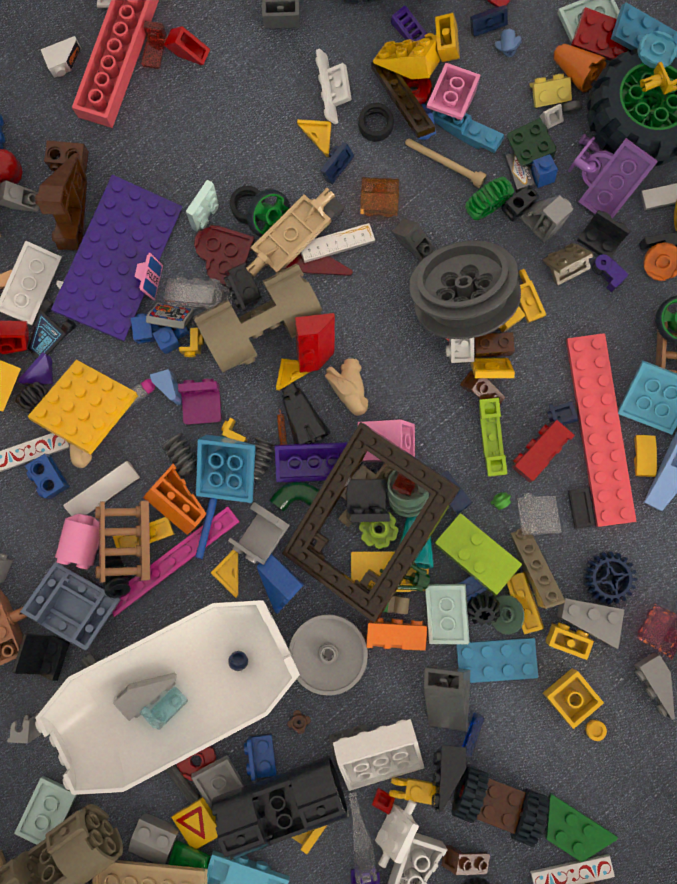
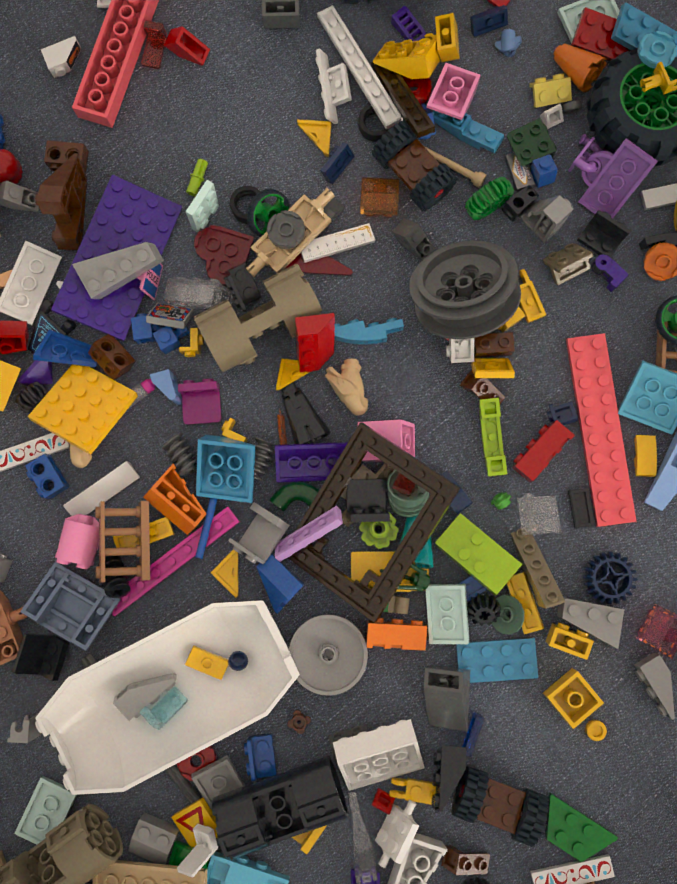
(64, 349): none -> blue wing
(111, 356): none -> reddish brown brick
(113, 270): none -> light grey wedge
(197, 177): none -> lime axle
(200, 854): none -> white bracket
(207, 662): none -> yellow plate
(286, 229): none -> dark grey tile
(308, 533): none -> lavender plate
(359, 67): none -> white tile
(375, 333): none -> dark azure slope
(414, 165): none -> black plate

